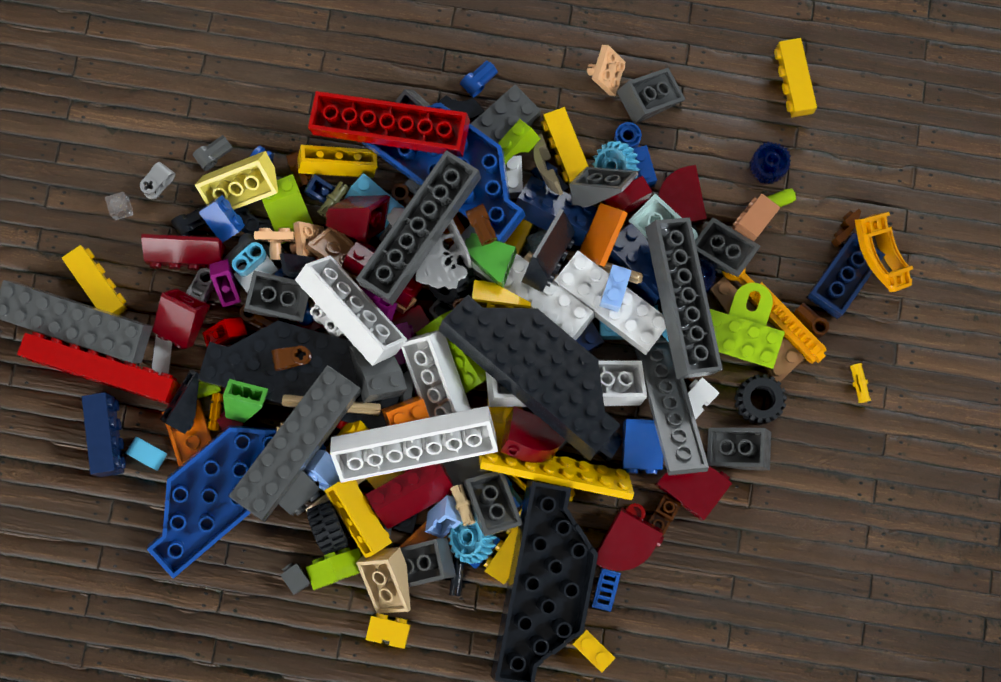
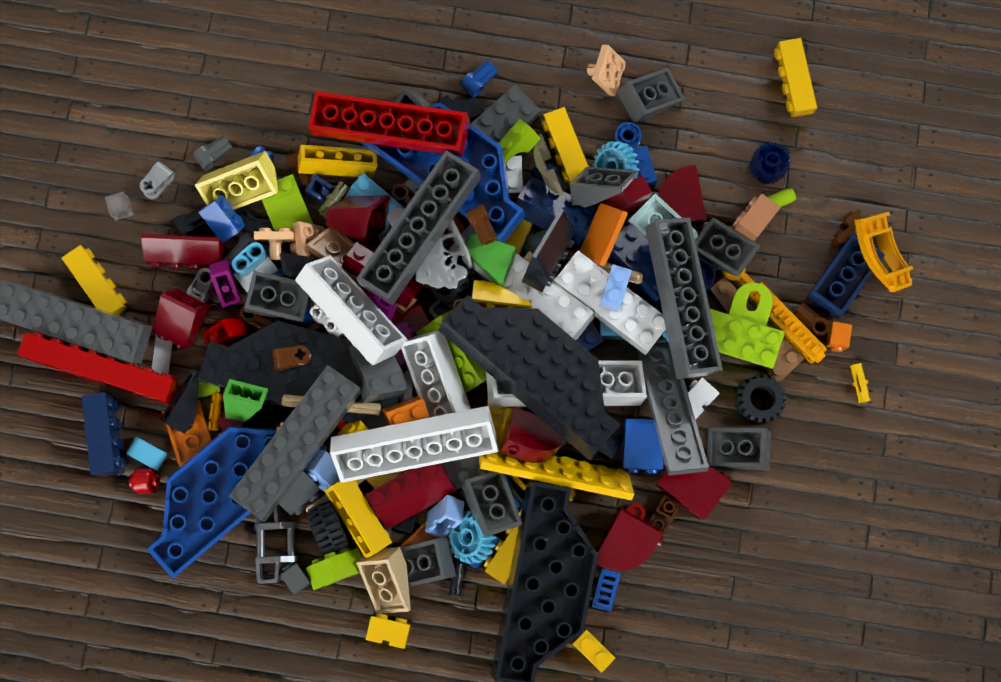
(144, 481): none -> red head
(261, 559): none -> flat silver bar
(463, 505): tan pin -> none
(838, 336): none -> orange brick

